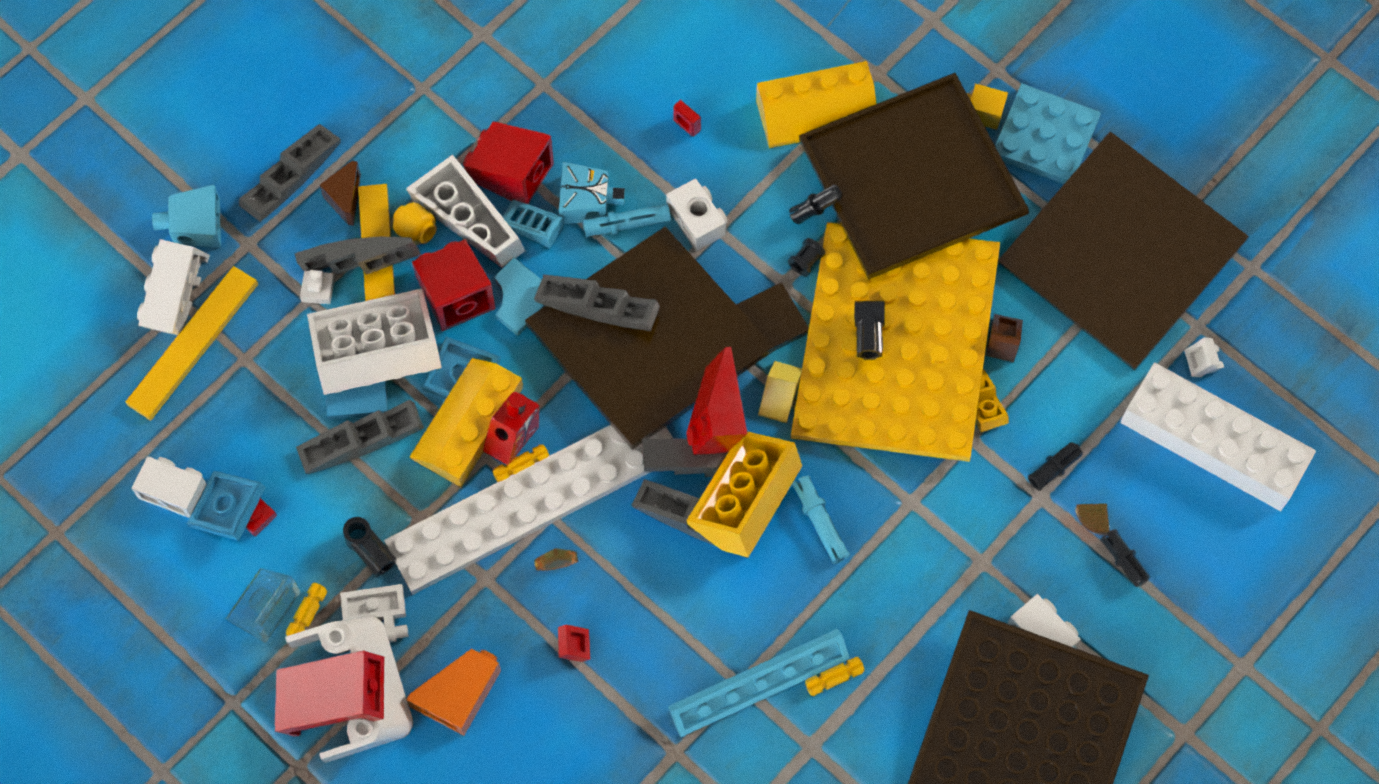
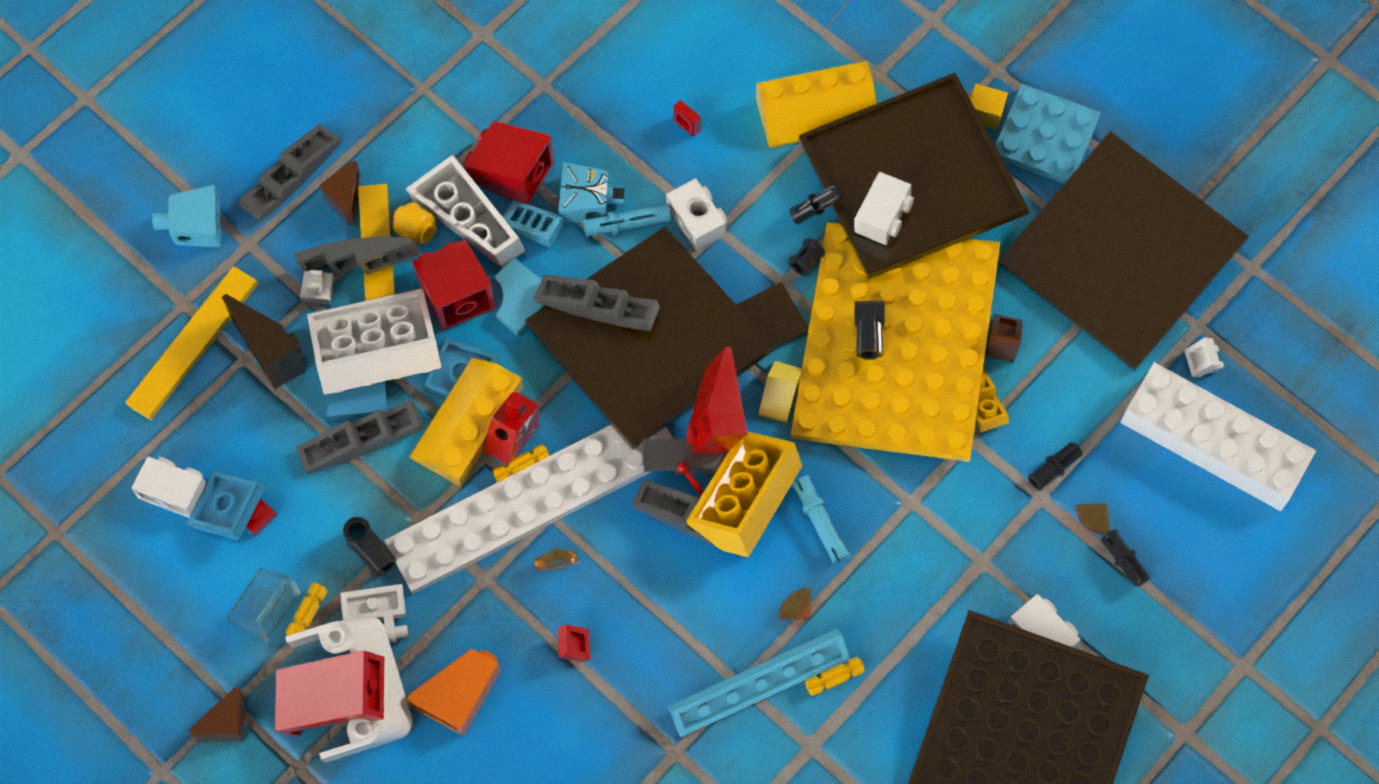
(170, 287): white wedge -> none
(223, 721): none -> reddish brown slope
(268, 341): none -> dark brown slope
(683, 467): none -> red hinge
(796, 606): none -> clear orange tile
(883, 208): none -> white brick

